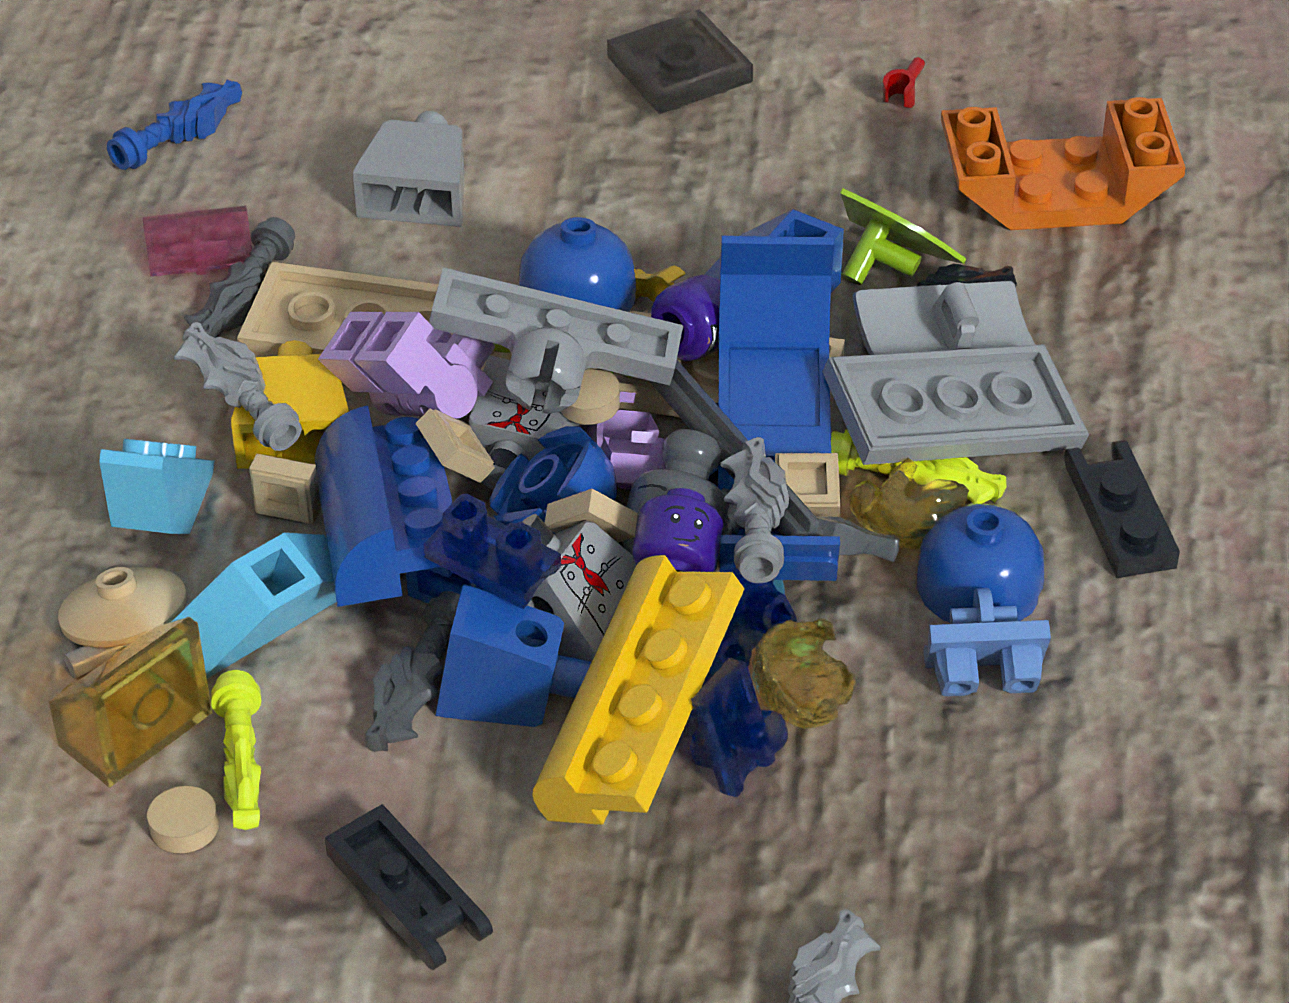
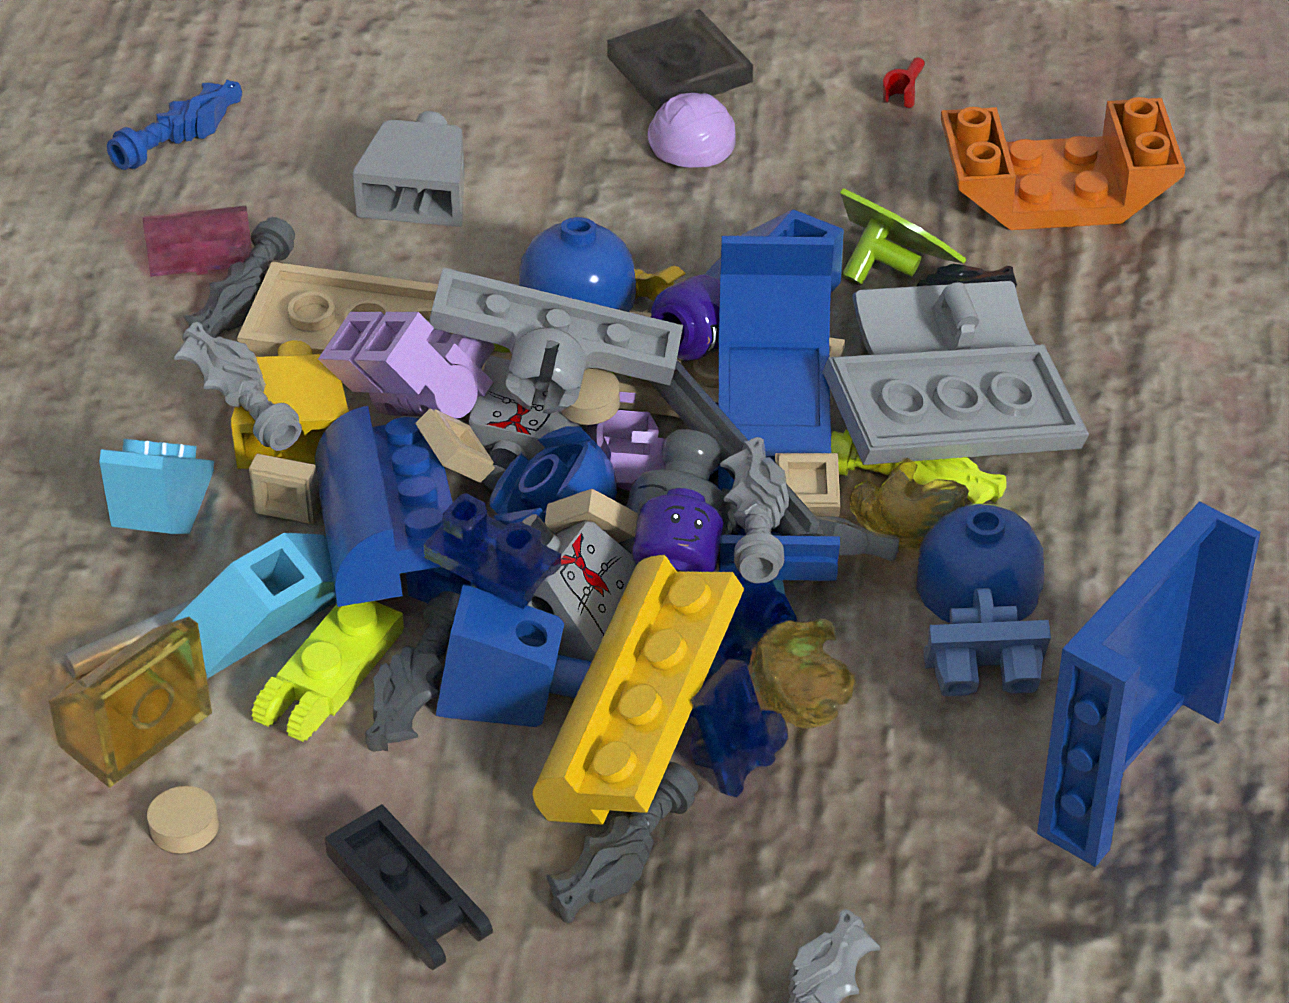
(121, 606): tan dish -> none
(236, 699): neon yellow piece -> none
(328, 666): none -> neon yellow hinge
(618, 856): none -> dark grey piece
(692, 131): none -> lavender piece
(1123, 512): black hinge -> none
(1143, 655): none -> blue panel

